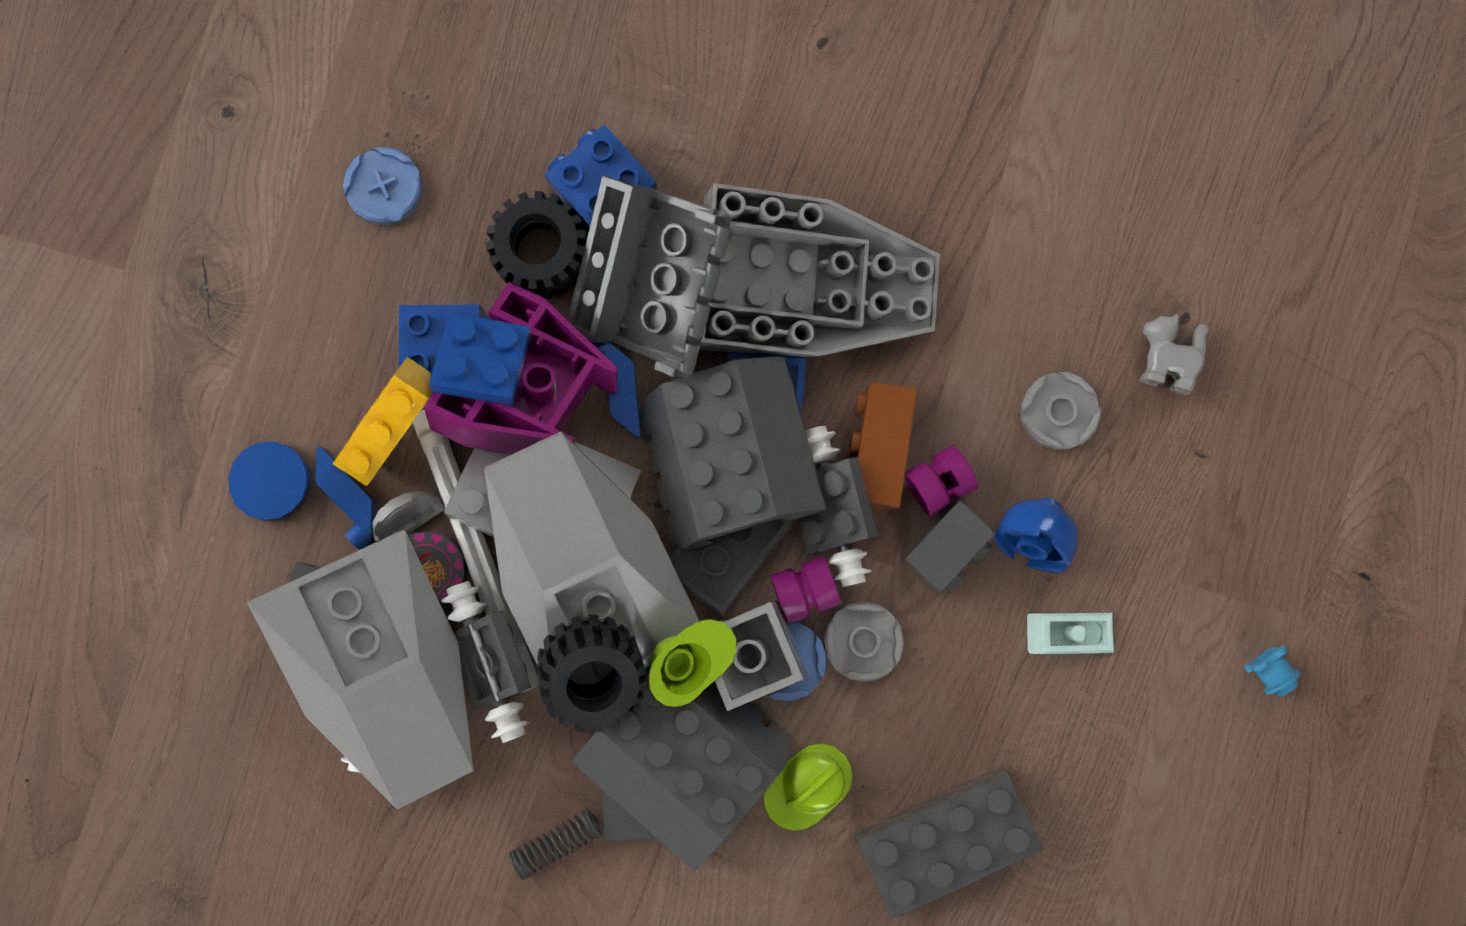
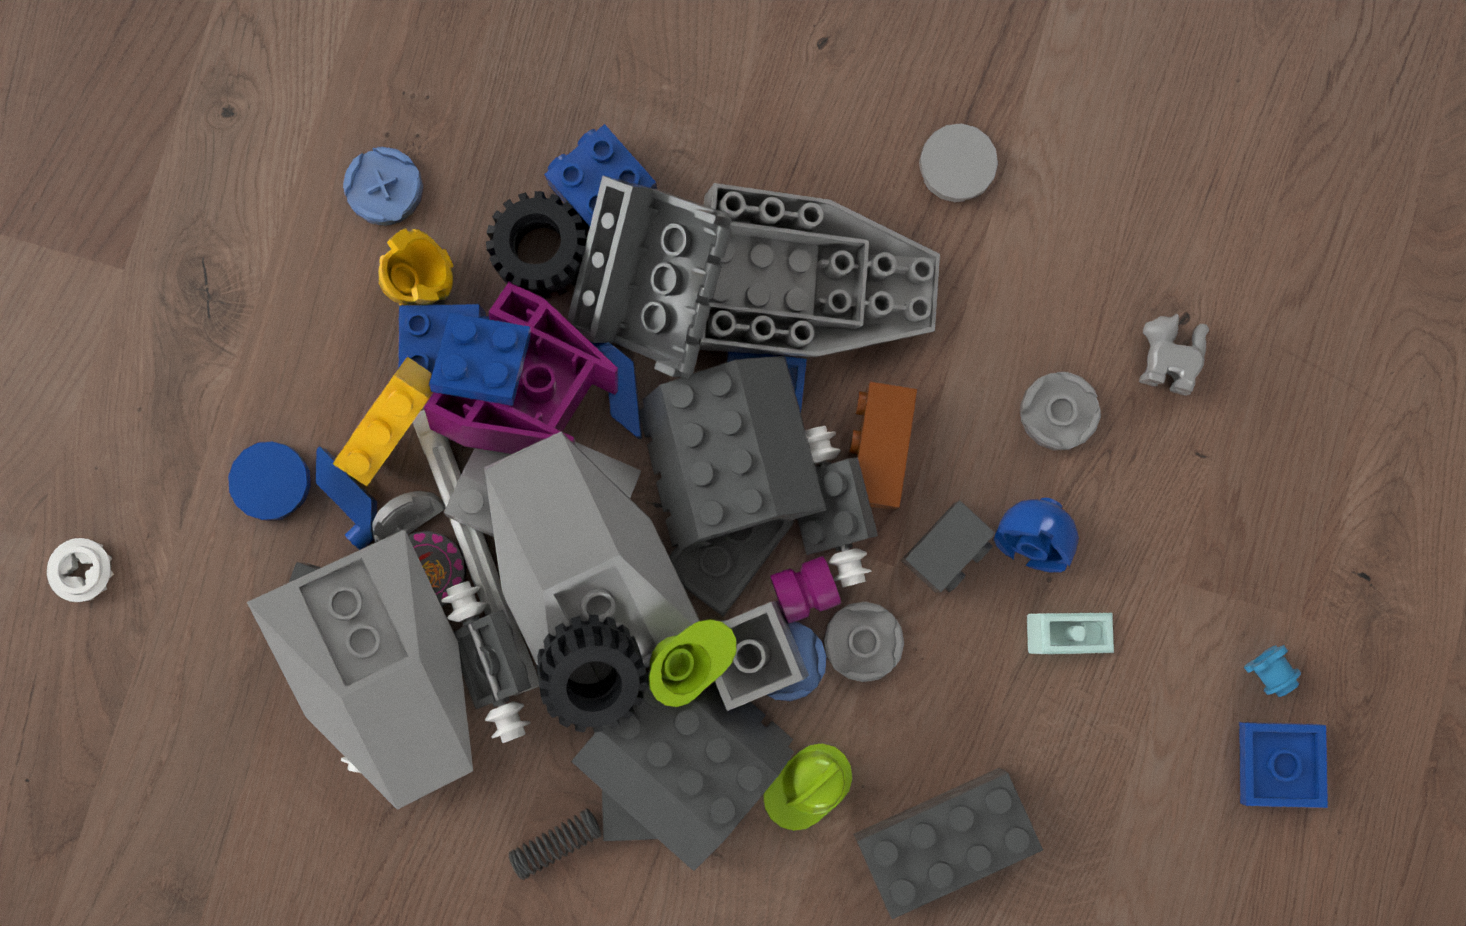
(65, 561): none -> white gear
(415, 269): none -> yellow helmet
(928, 486): magenta wheel -> none
(958, 162): none -> light grey tile
(1283, 765): none -> blue plate

